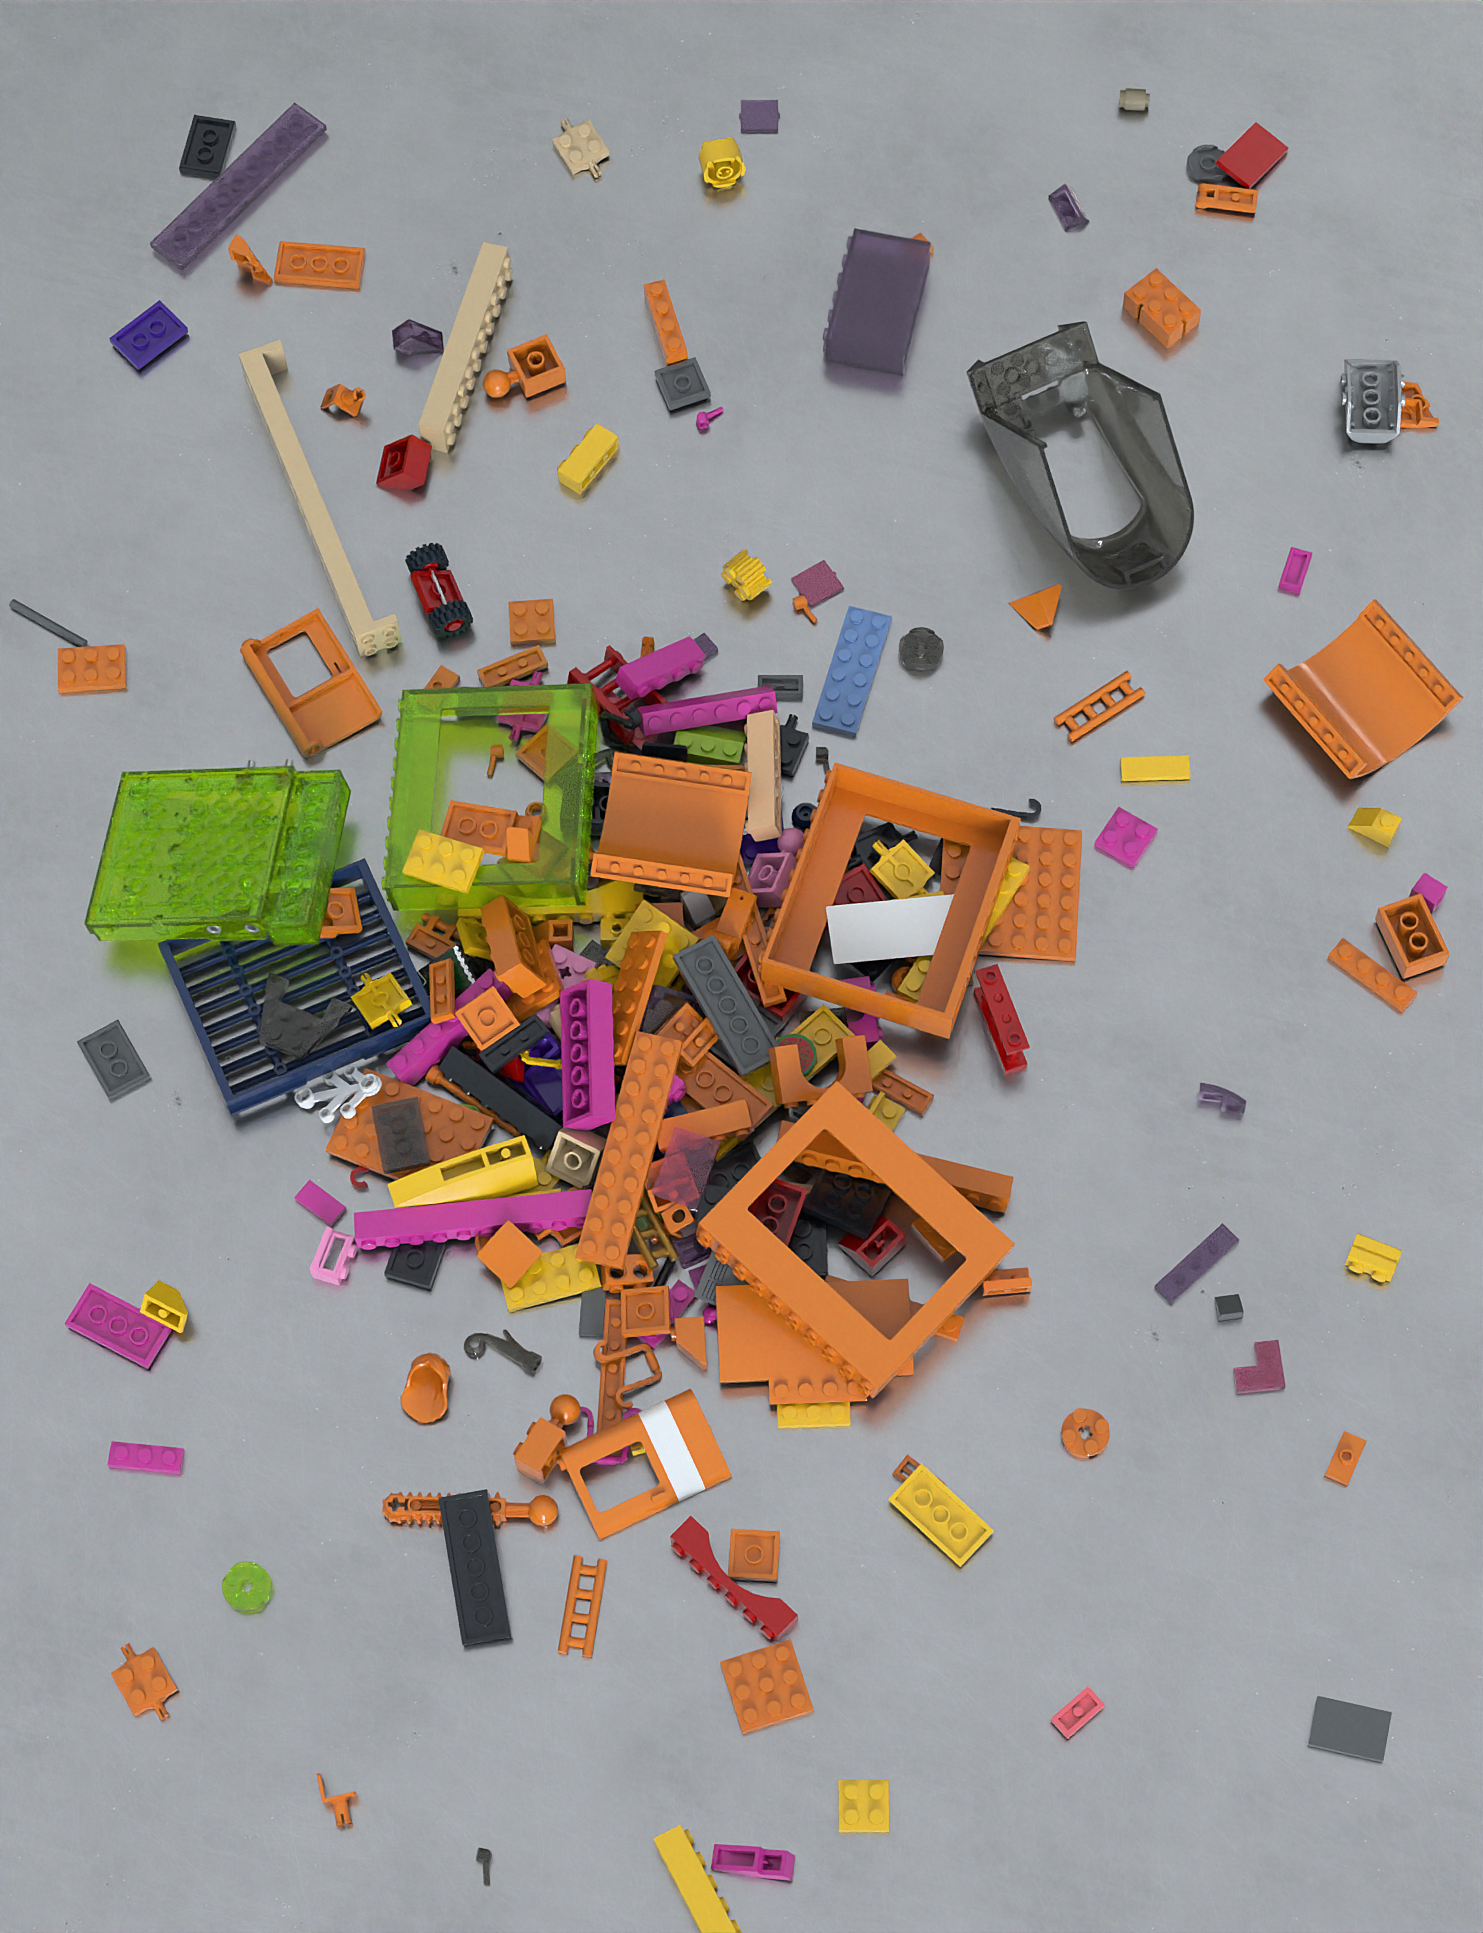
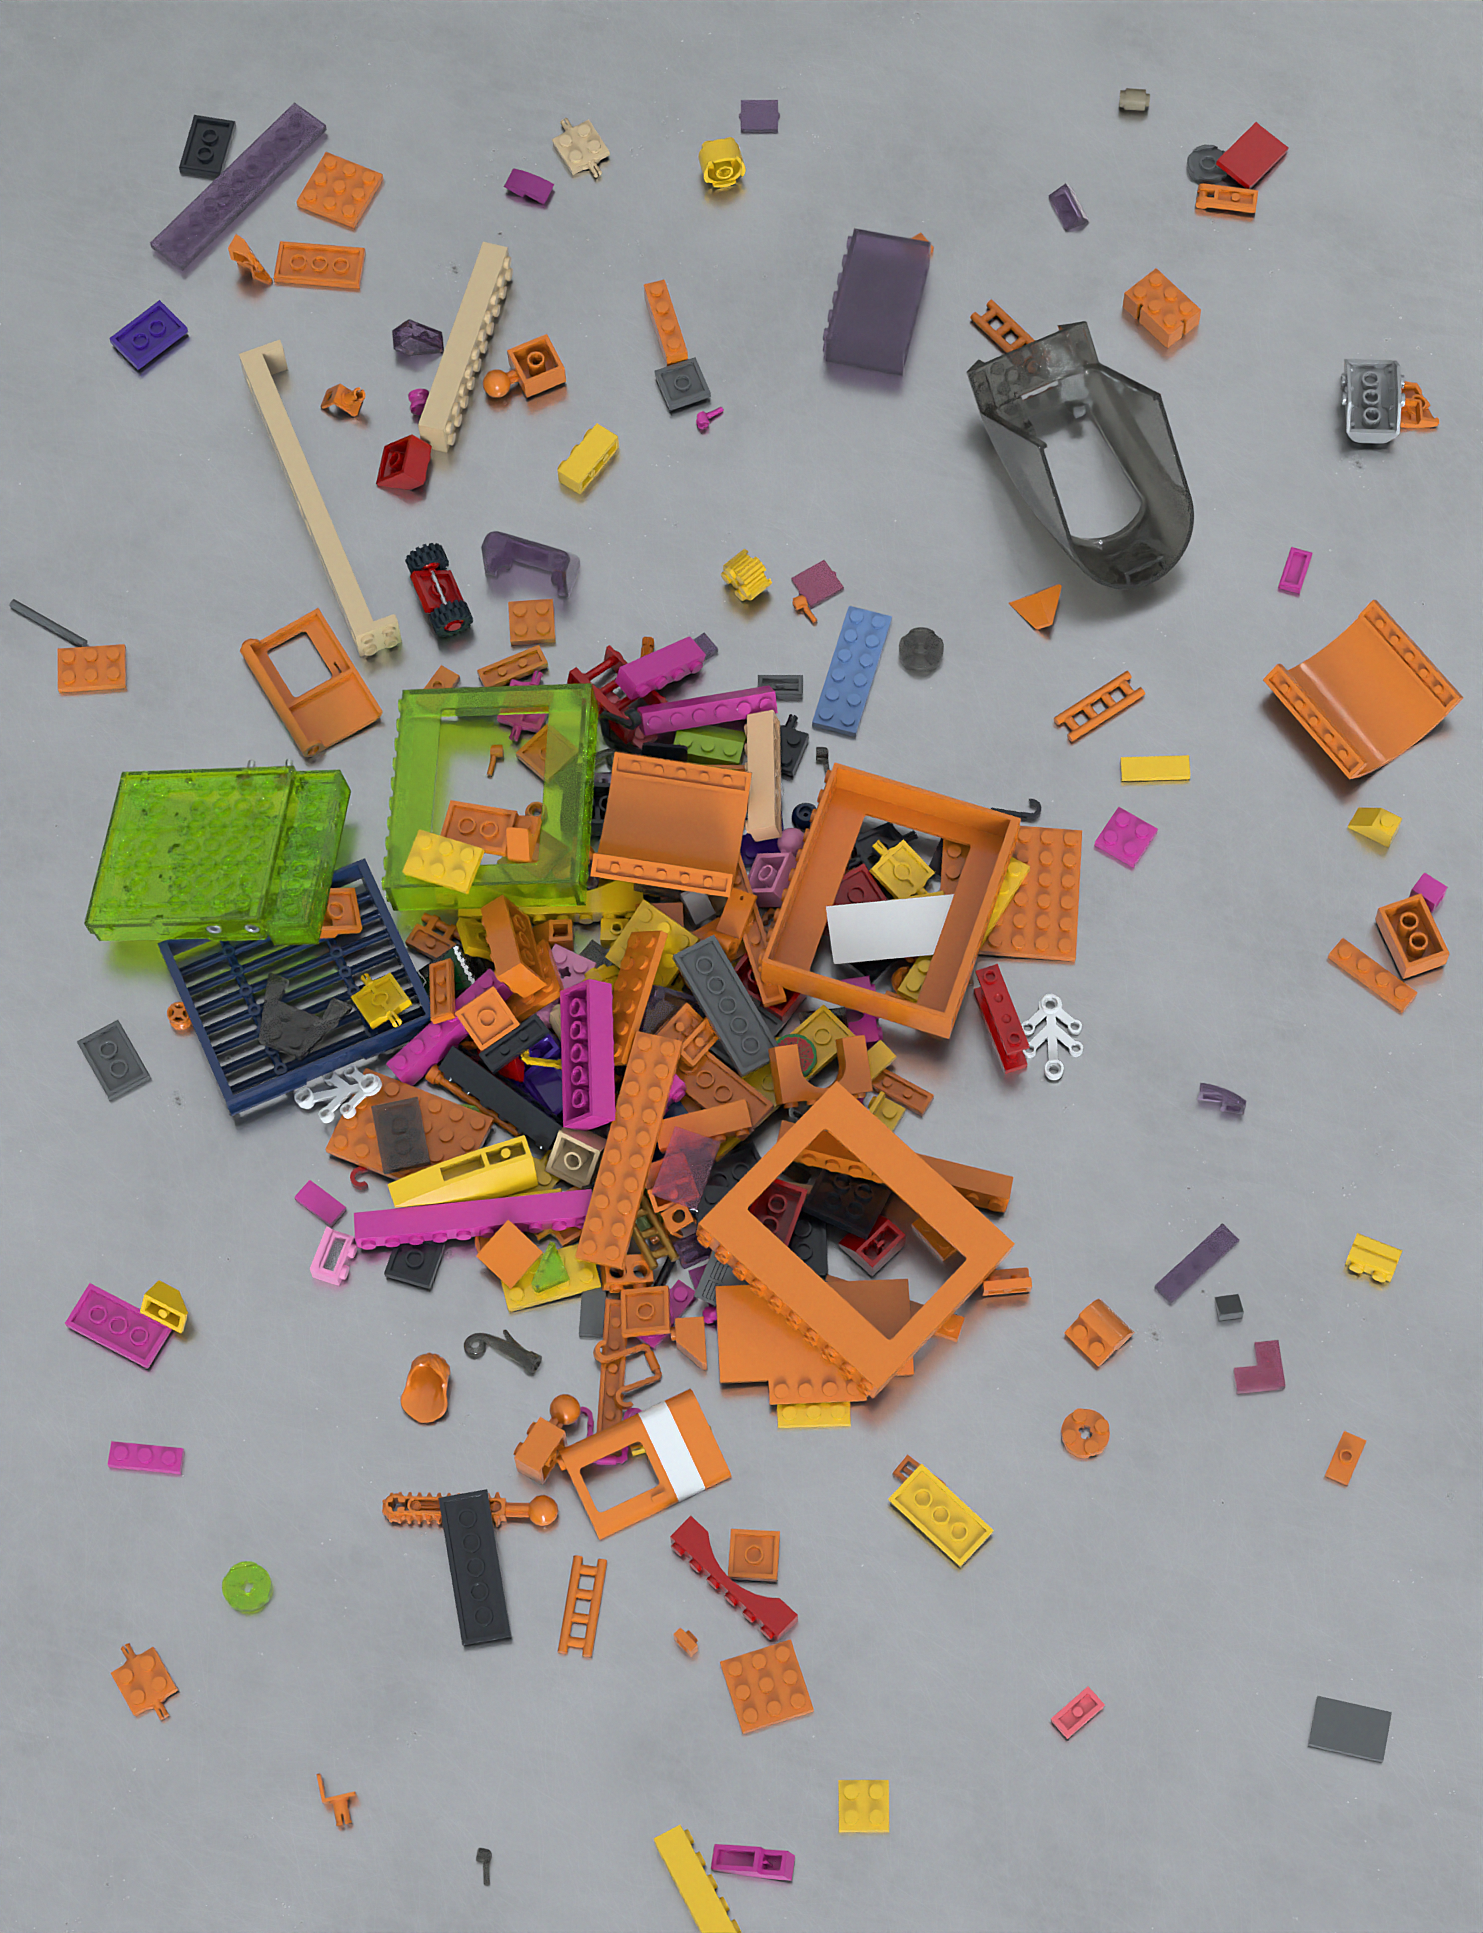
(175, 1011): none -> orange wheel
(340, 190): none -> orange plate
(418, 400): none -> dark pink wheel
(502, 548): none -> clear purple windscreen
(527, 183): none -> magenta slope
(550, 1271): none -> clear neon green slope
(686, 1641): none -> orange plate
(996, 335): none -> orange bar
(1052, 1033): none -> white plant
(1099, 1331): none -> orange brick

